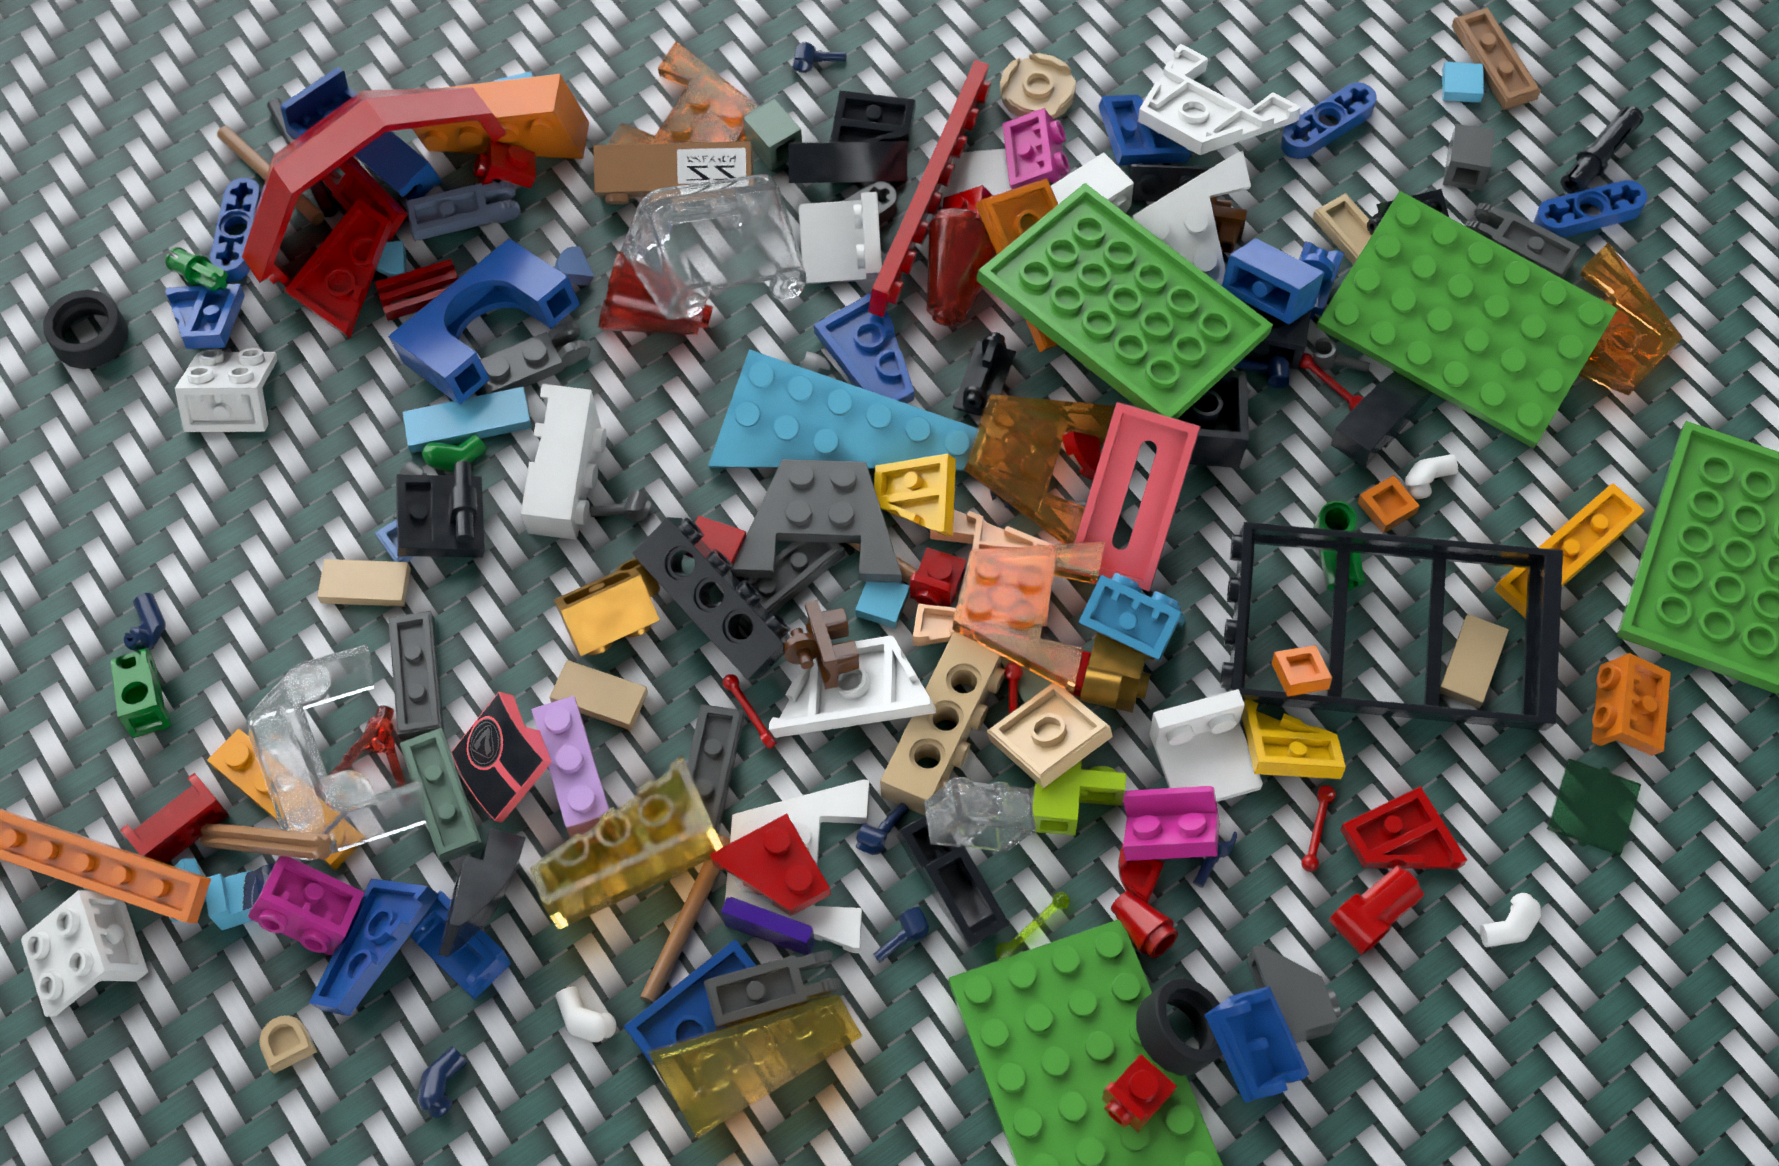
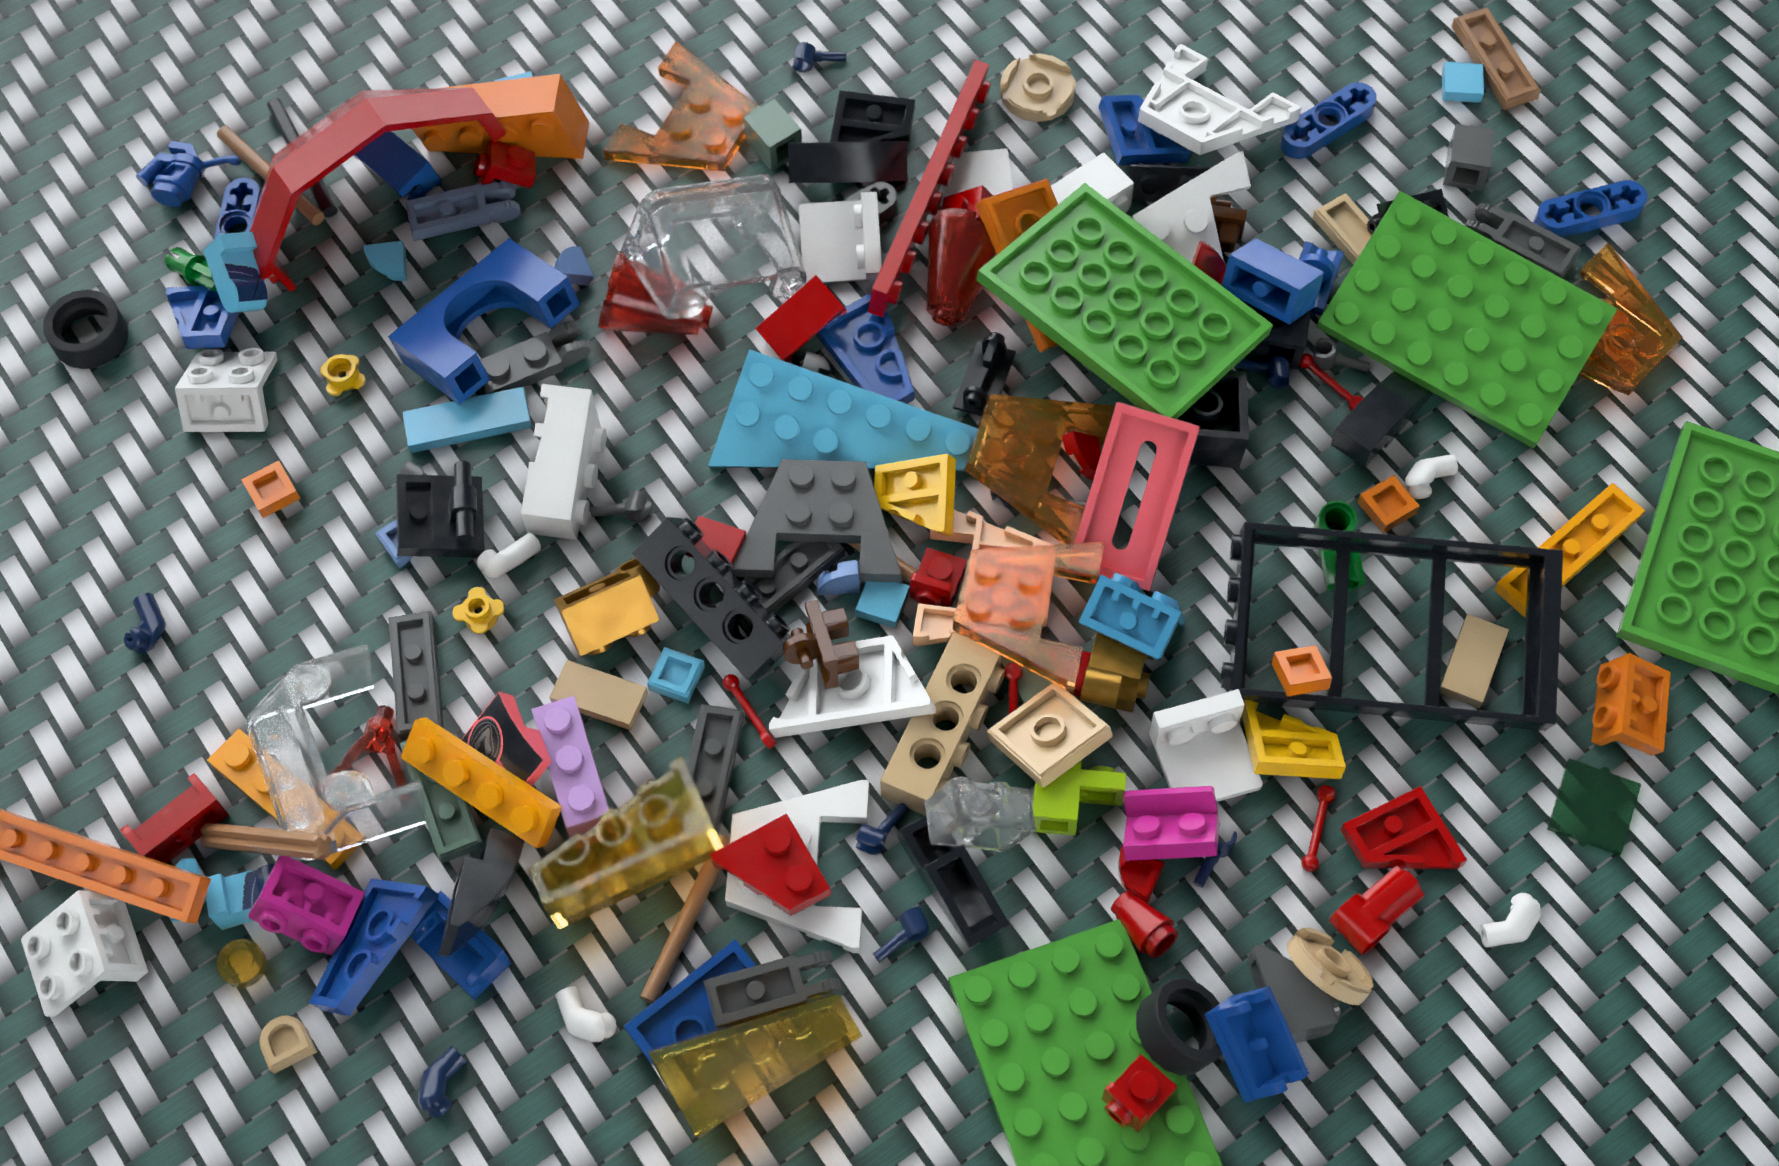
(139, 693): green leg -> none
(177, 174): none -> blue piece
(236, 272): none -> medium azure leg
(241, 963): none -> clear yellow tile
(270, 489): none -> orange plate
(315, 102): blue bracket -> none
(337, 366): none -> yellow plate
(342, 268): red wing -> none
(361, 185): red hinge -> none
(364, 582): tan tile -> none
(416, 284): red tile -> none
(444, 456): green arm -> none
(481, 782): none -> light orange plate
(482, 621): none -> yellow plate
(497, 564): none -> white arm
(639, 169): medium nougat brick -> none
(676, 675): none -> medium azure tile
(768, 926): dark purple tile -> none
(800, 318): none -> red hinge
(842, 581): none -> medium blue tile
(1035, 149): dark pink bracket -> none
(1059, 901): clear neon green hinge -> none
(1209, 262): none -> red tile
(1333, 972): none -> tan tile
(1594, 160): black pin -> none

